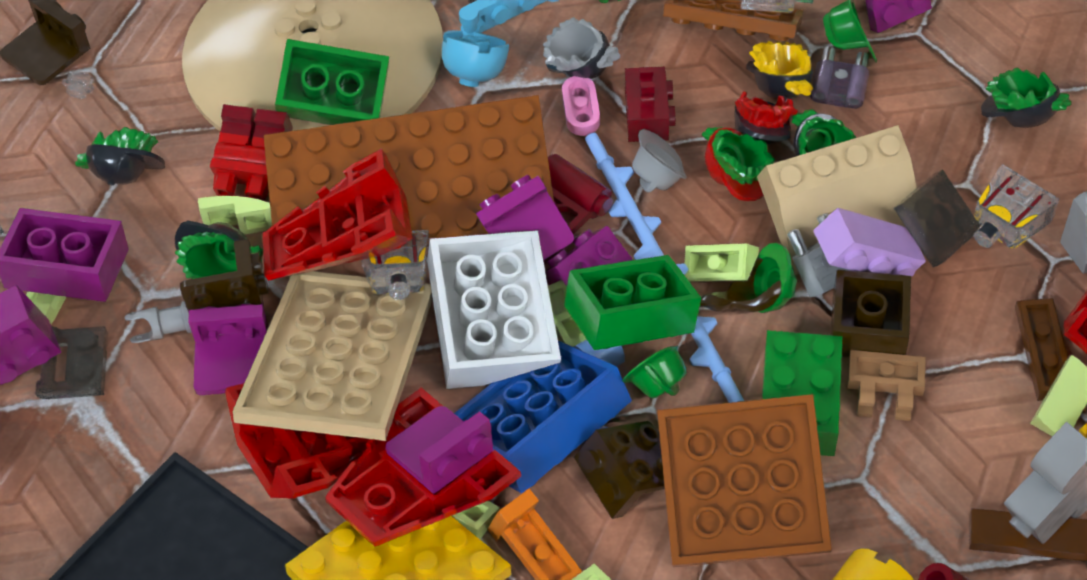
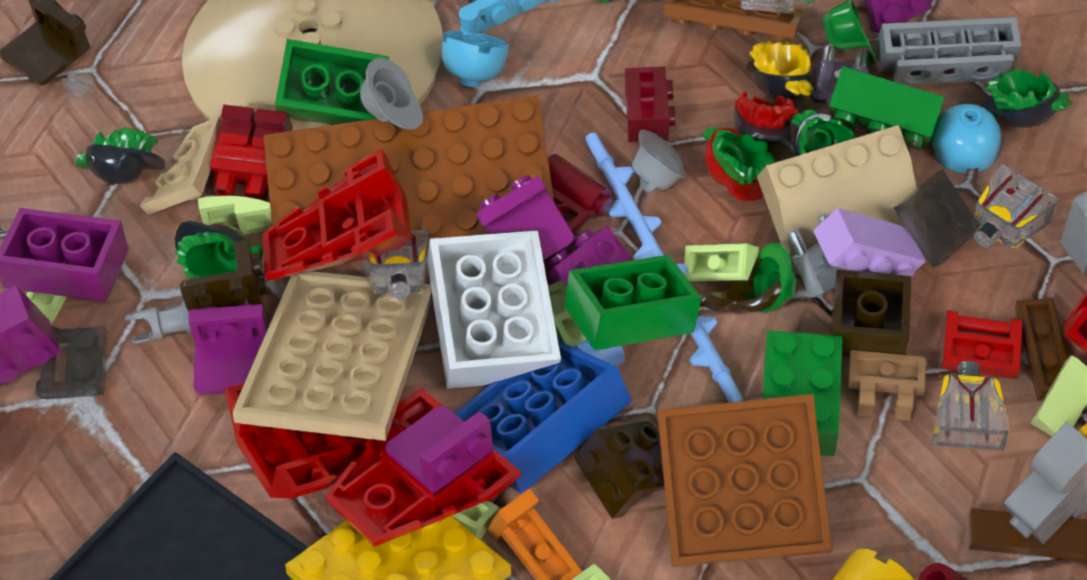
(190, 172): none -> tan wing
(389, 95): none -> light grey piece
(578, 50): light grey hair -> none
(583, 111): bright pink plate -> none
(659, 373): green piece -> none
(884, 104): none -> green brick
(962, 51): none -> light grey brick
(966, 138): none -> medium azure cylinder
(970, 411): none -> clear torso
(994, 354): none -> red plate

